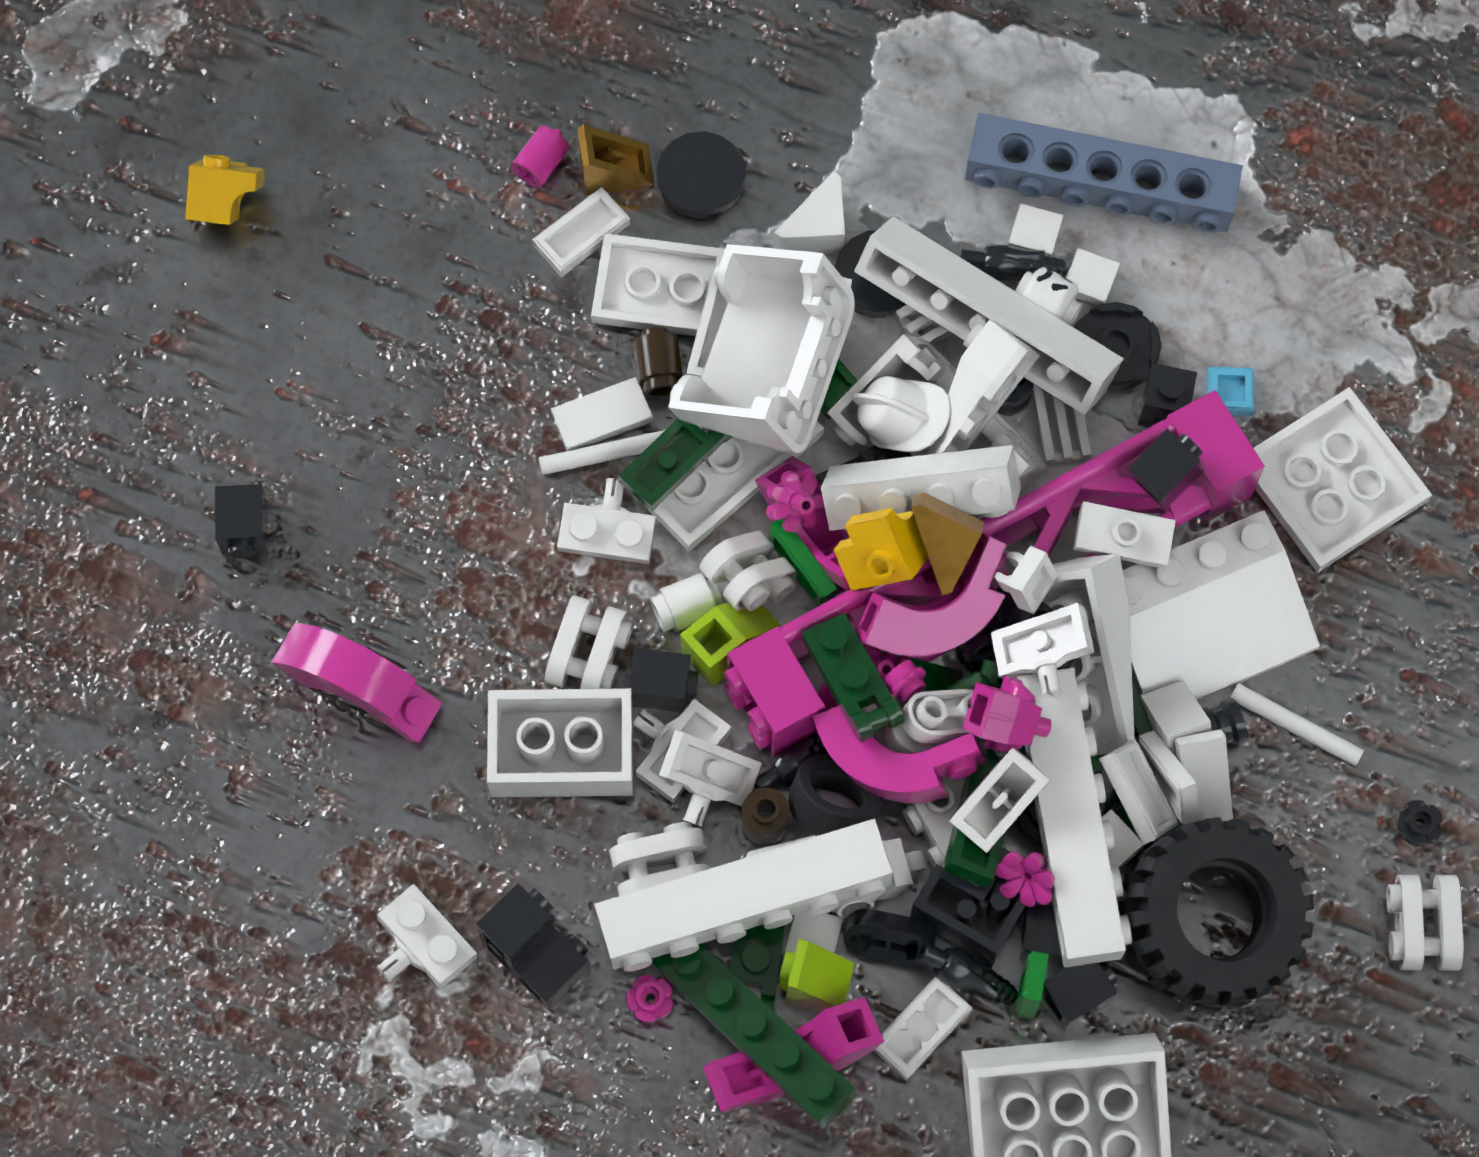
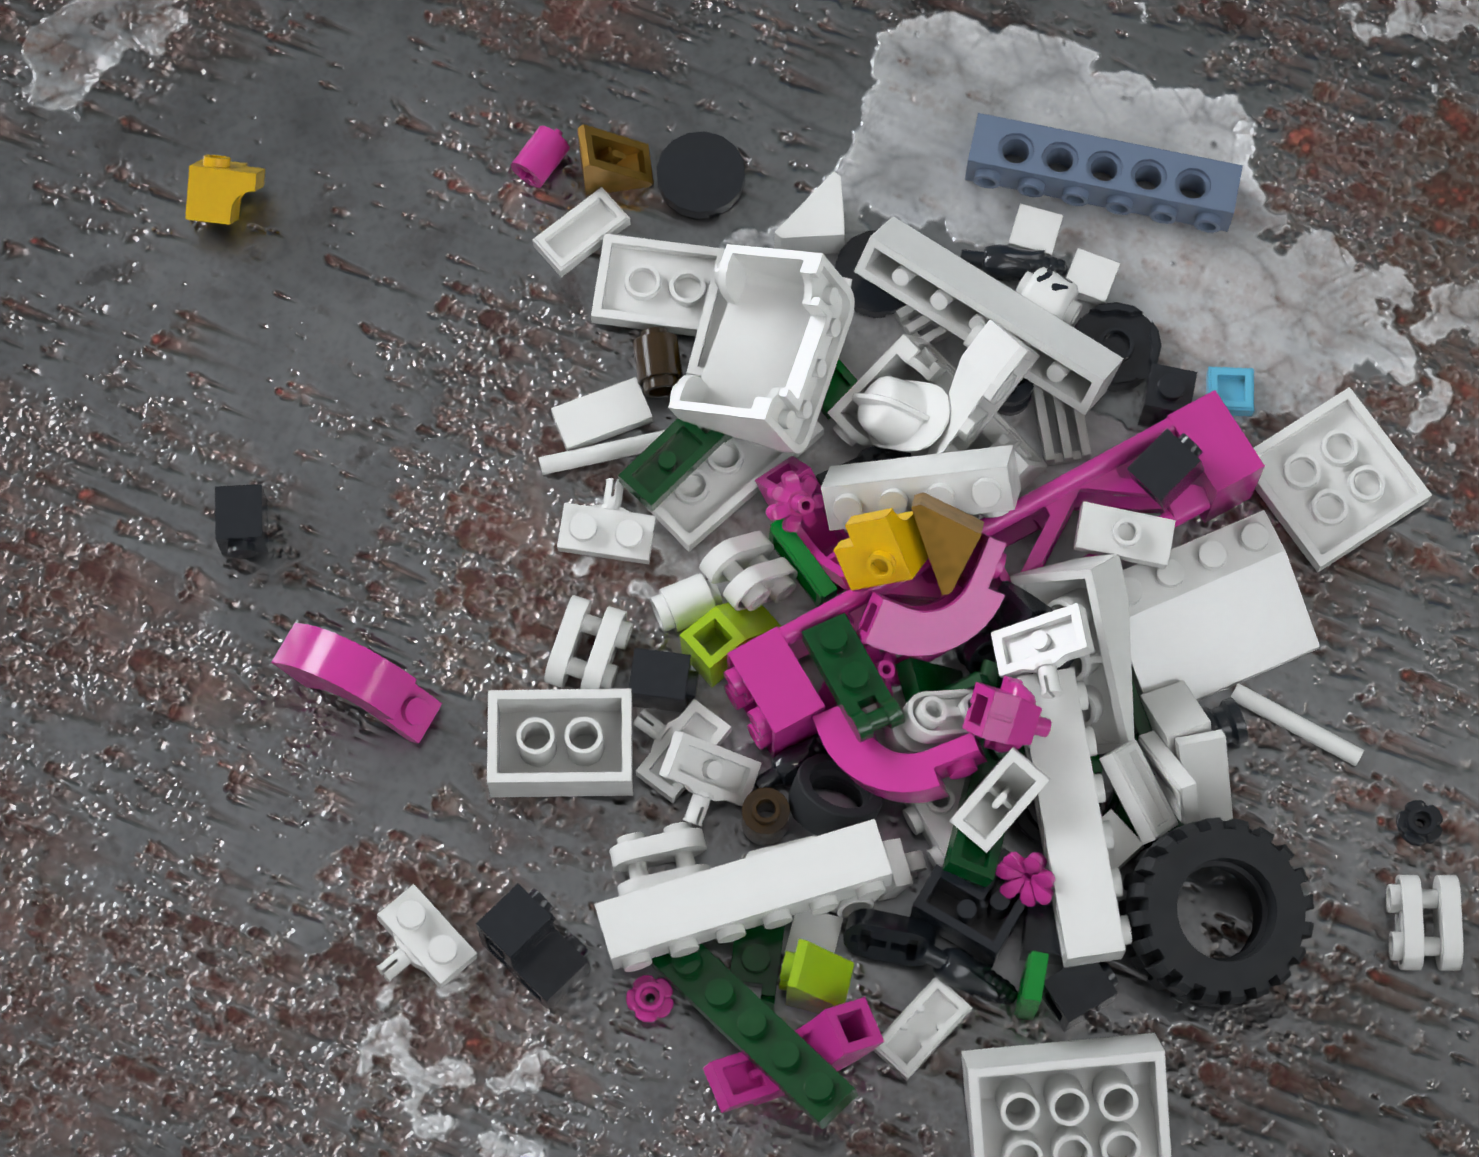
(905, 681): dark pink plate -> none
(1030, 579): white tile -> none

